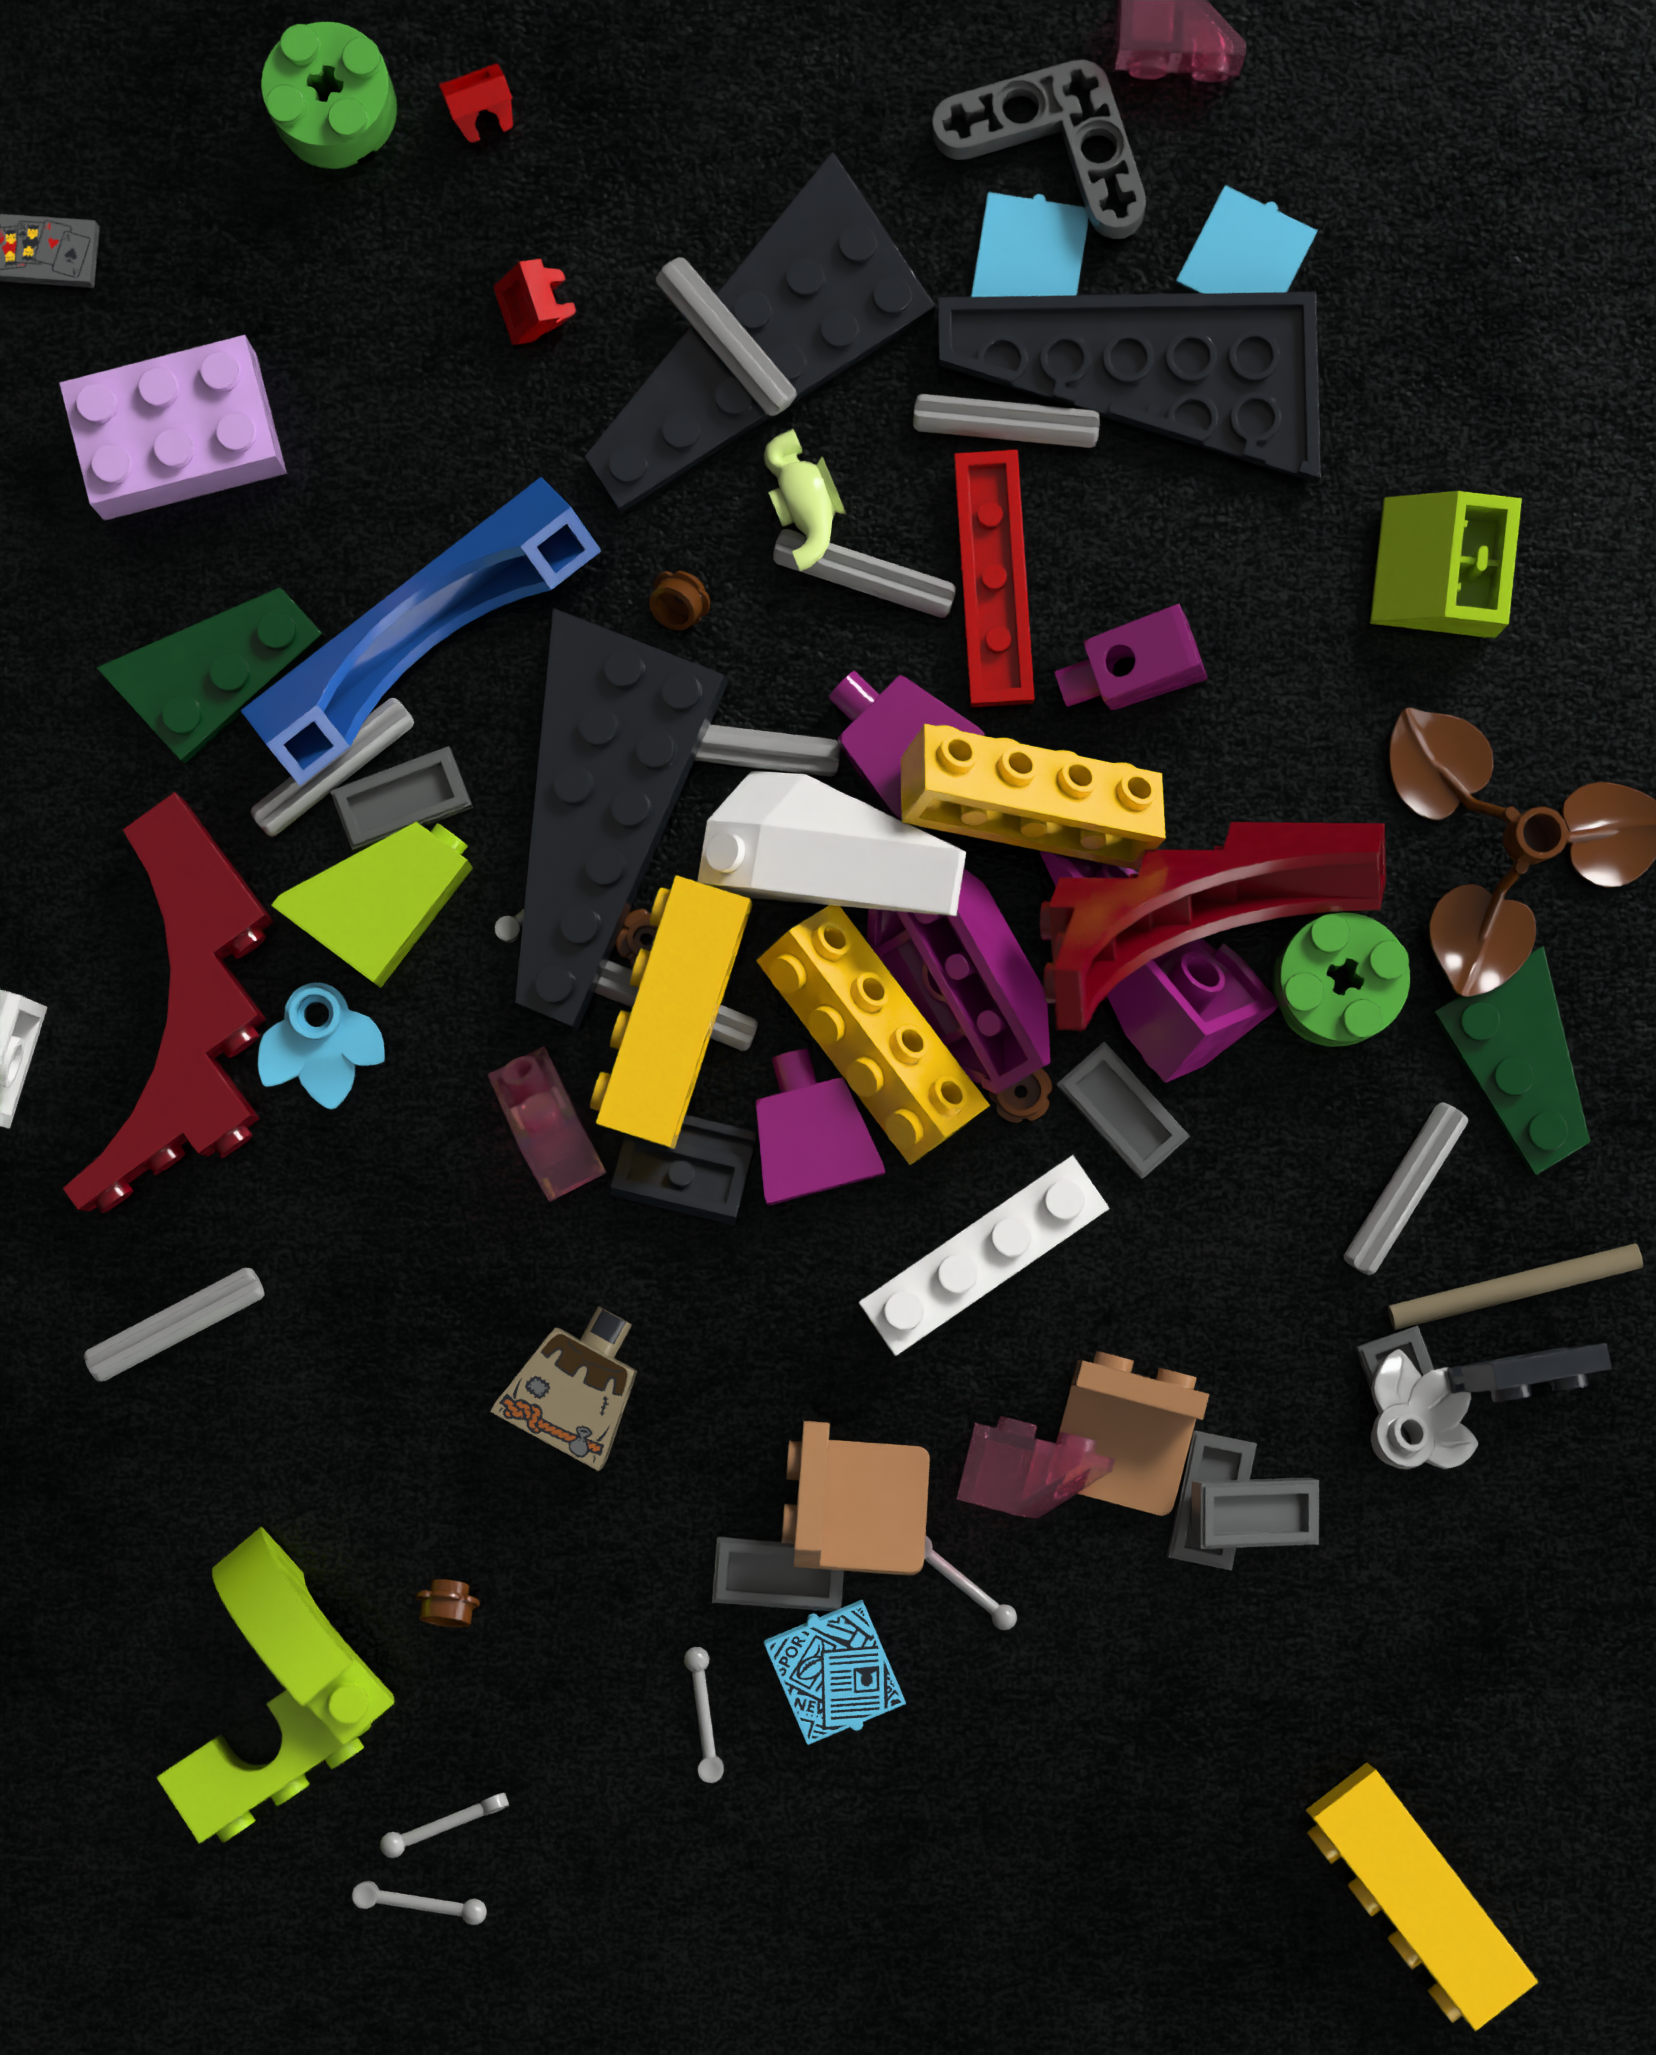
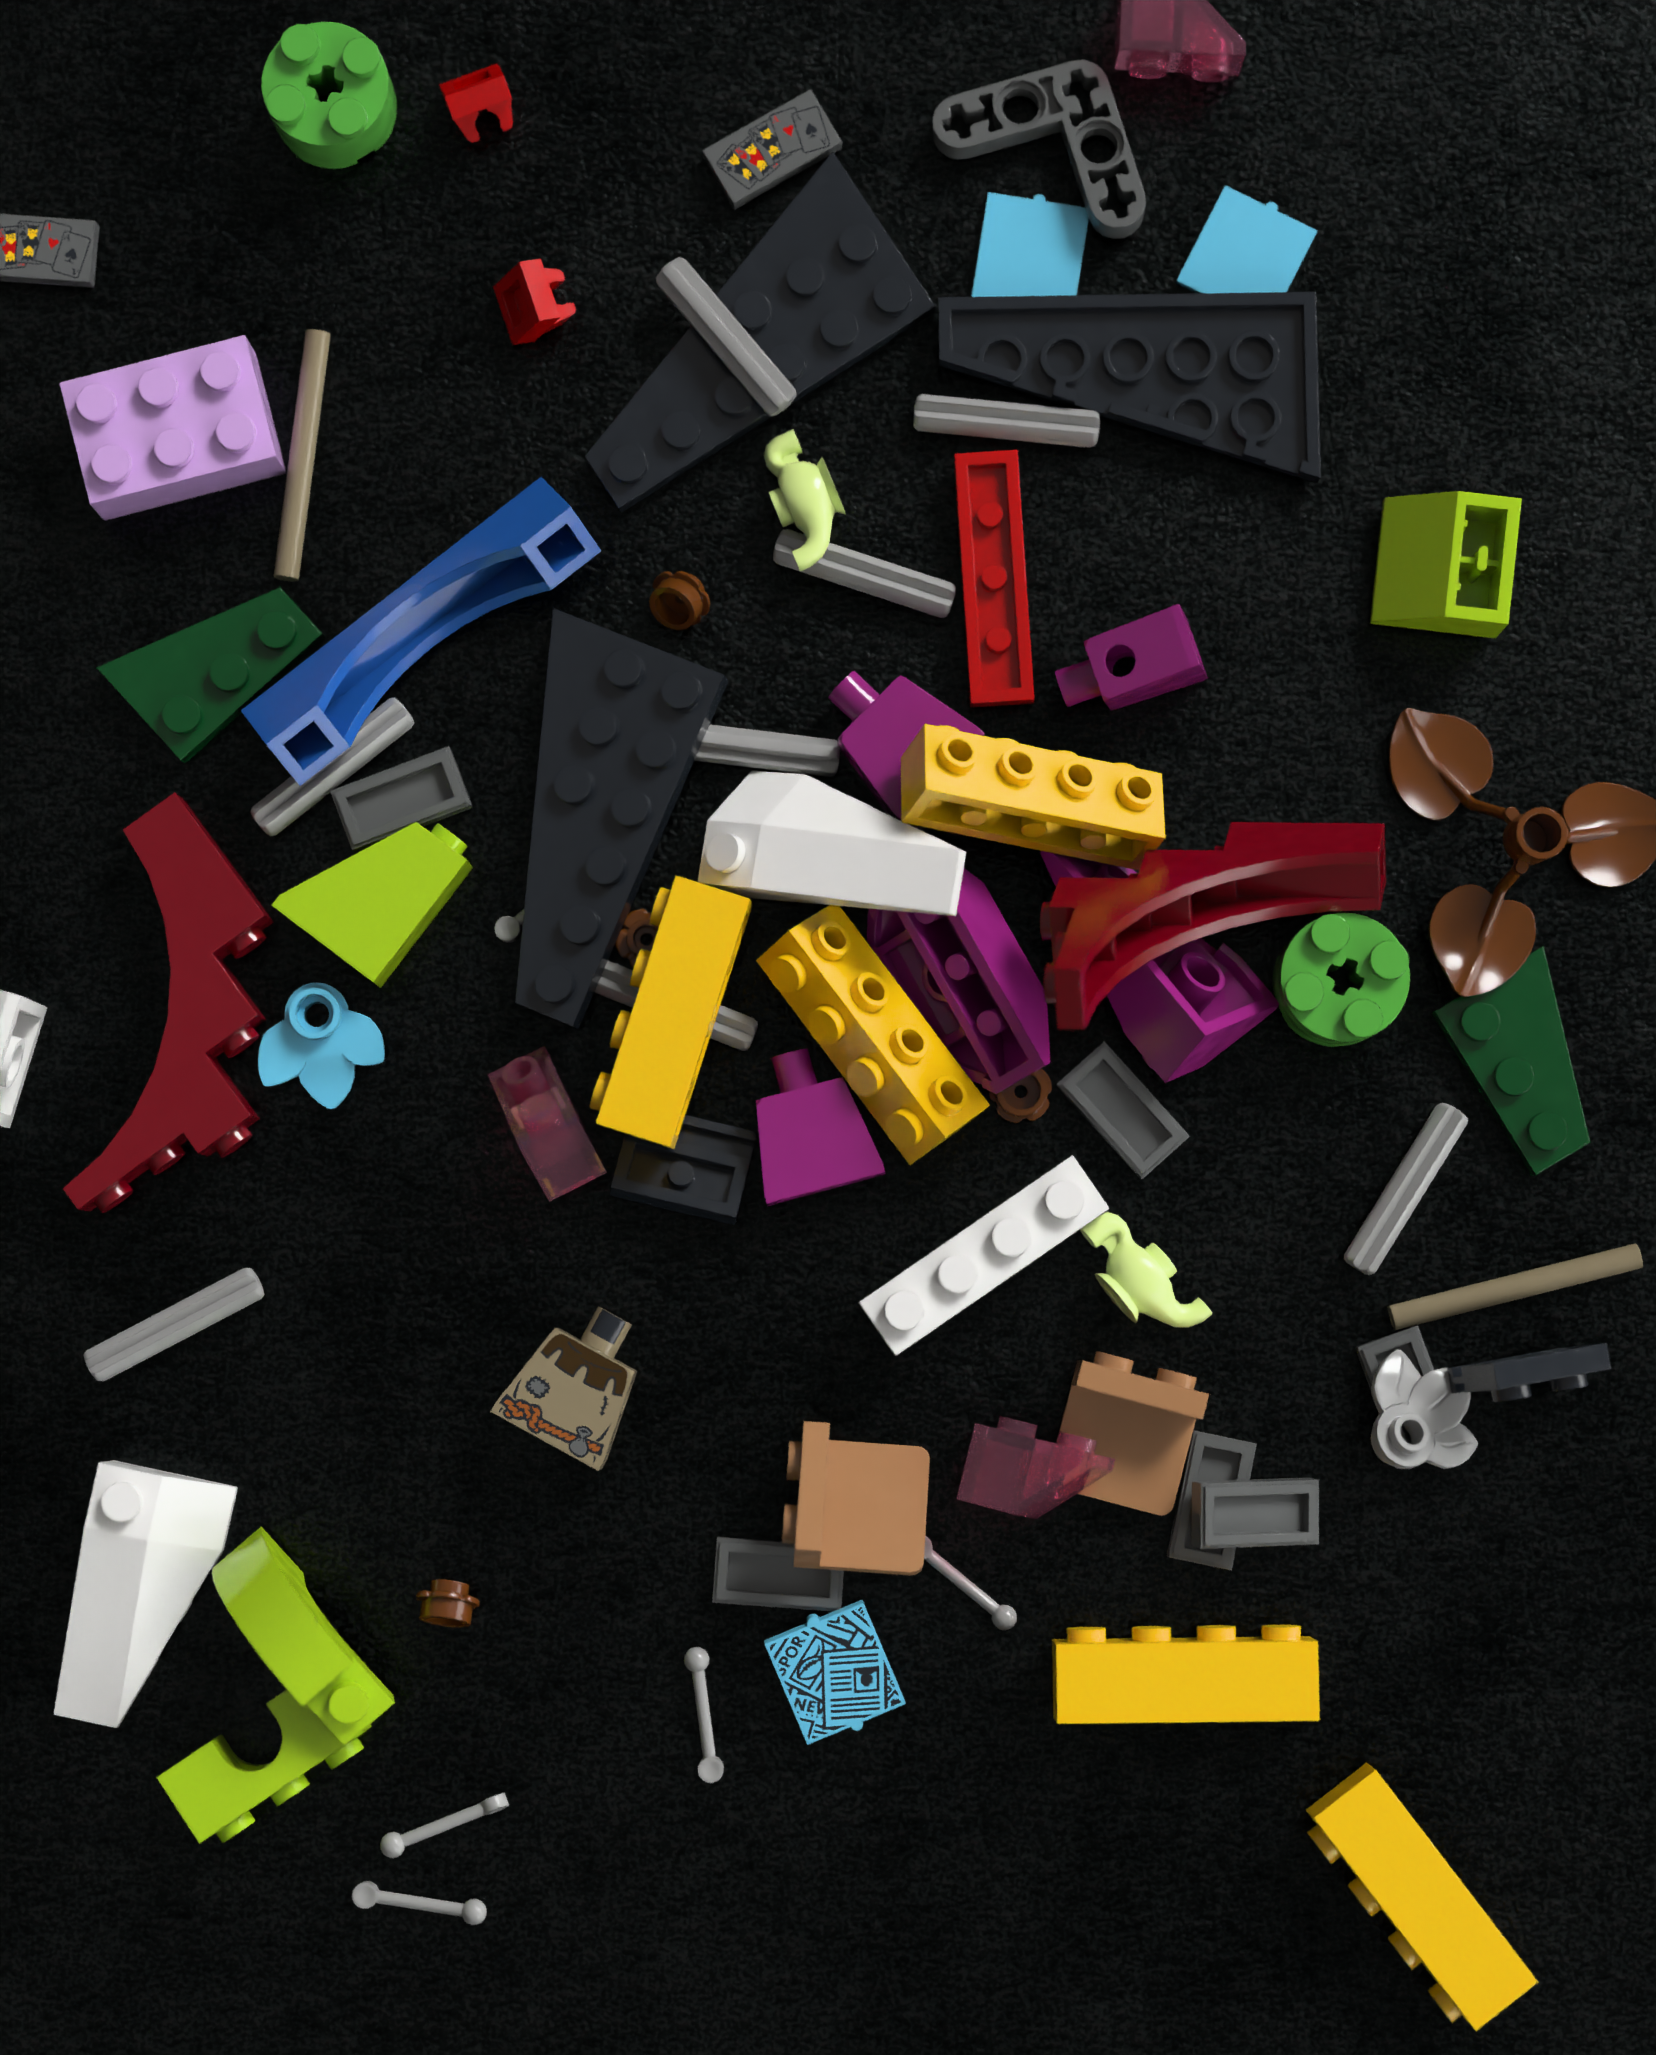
(138, 1569): none -> white wedge
(302, 455): none -> dark tan bar
(772, 149): none -> dark grey tile
(1140, 1277): none -> yellowish green piece
(1185, 1678): none -> yellow brick

